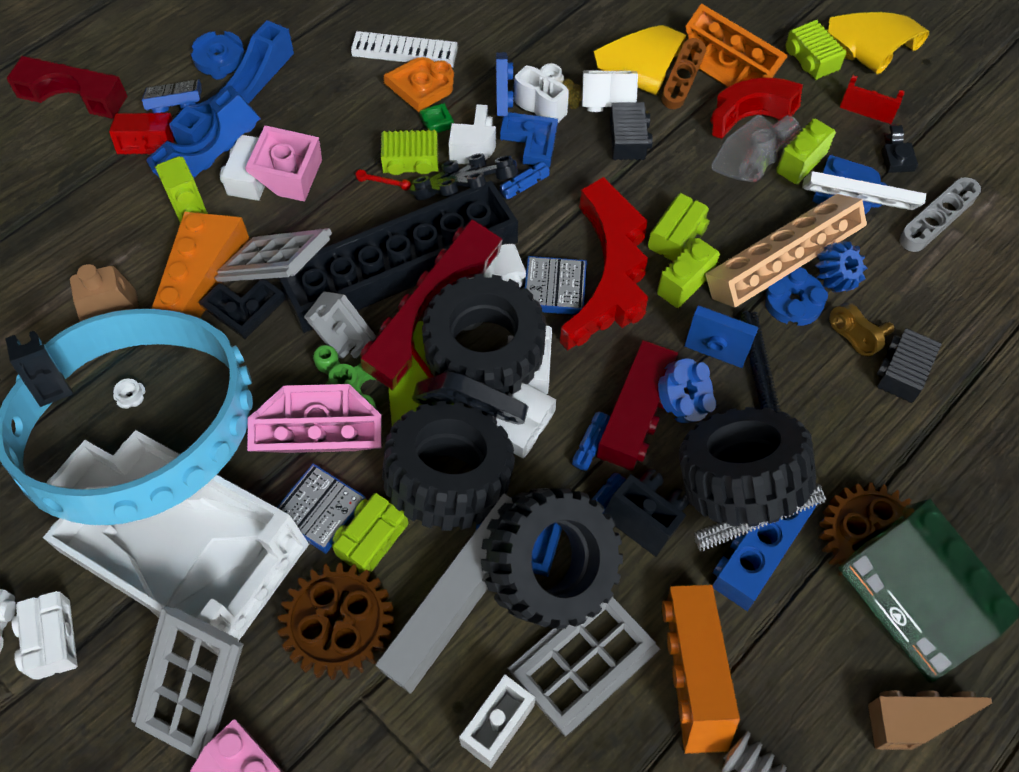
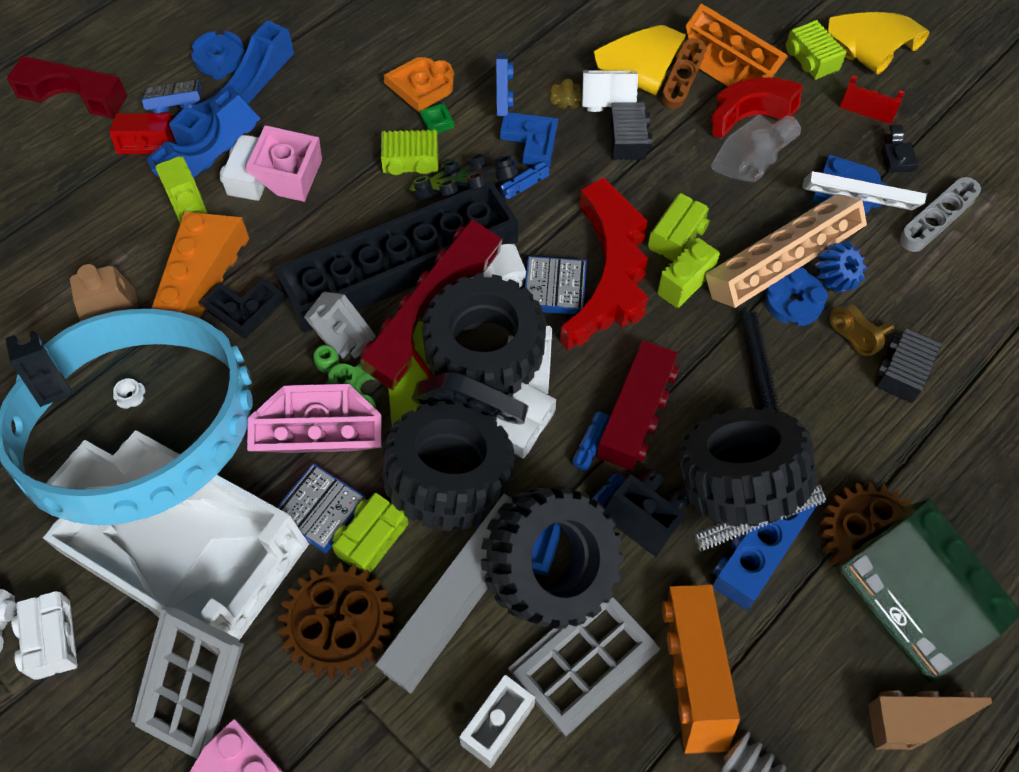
(276, 266): light grey piece -> none
(361, 176): red hinge -> none
(402, 48): white tile -> none
(473, 139): white brick -> none
(540, 94): white brick -> none
(553, 71): white plate -> none
(696, 378): blue plate -> none
(720, 336): blue plate -> none
(805, 151): lime brick -> none

